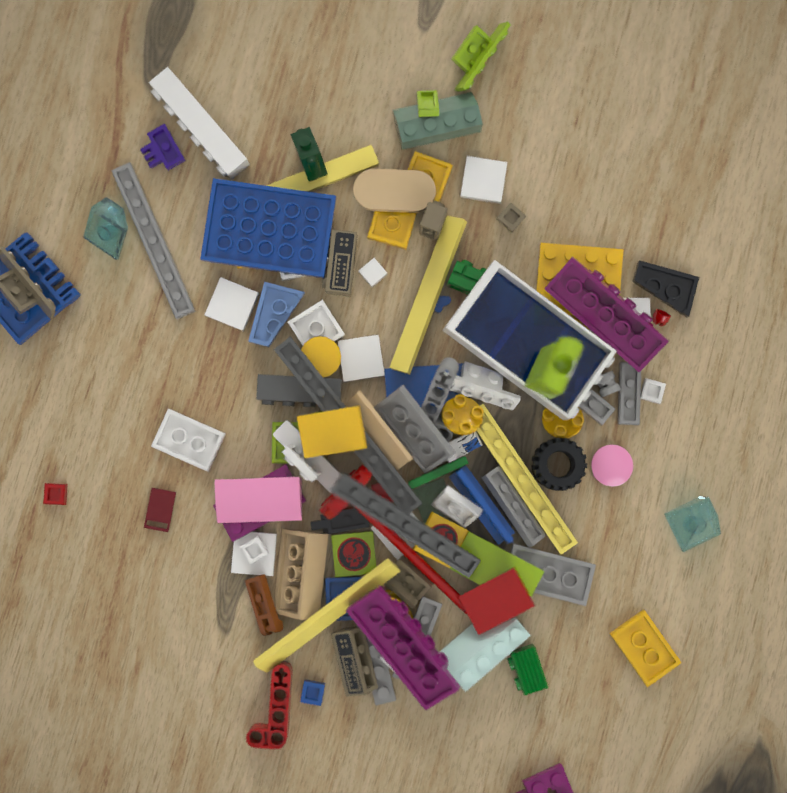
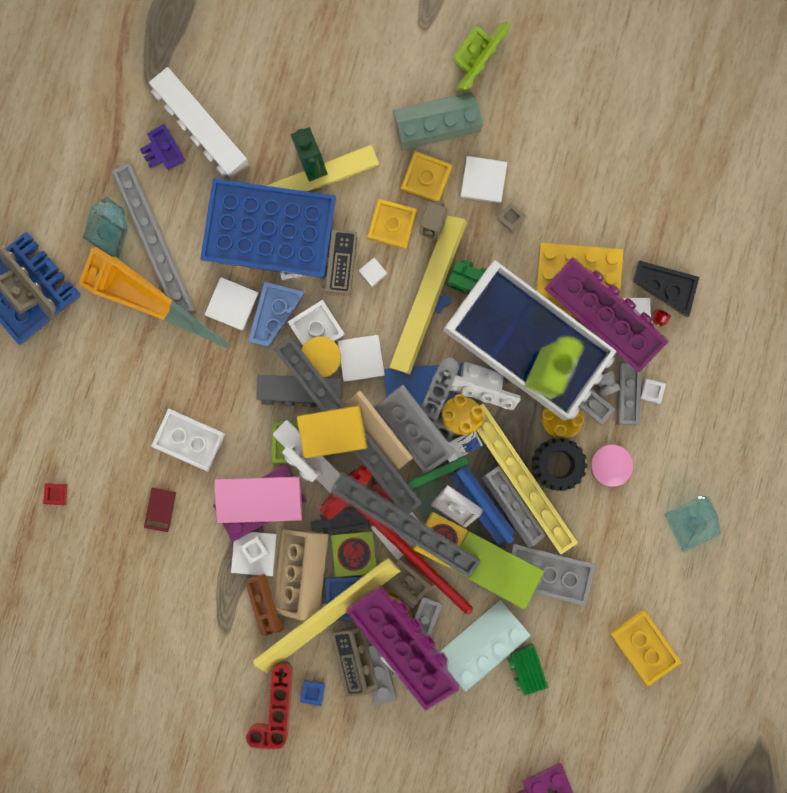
(116, 281): none -> light orange plate
(394, 190): tan tile -> none
(427, 103): lime tile -> none
(496, 601): red tile -> none

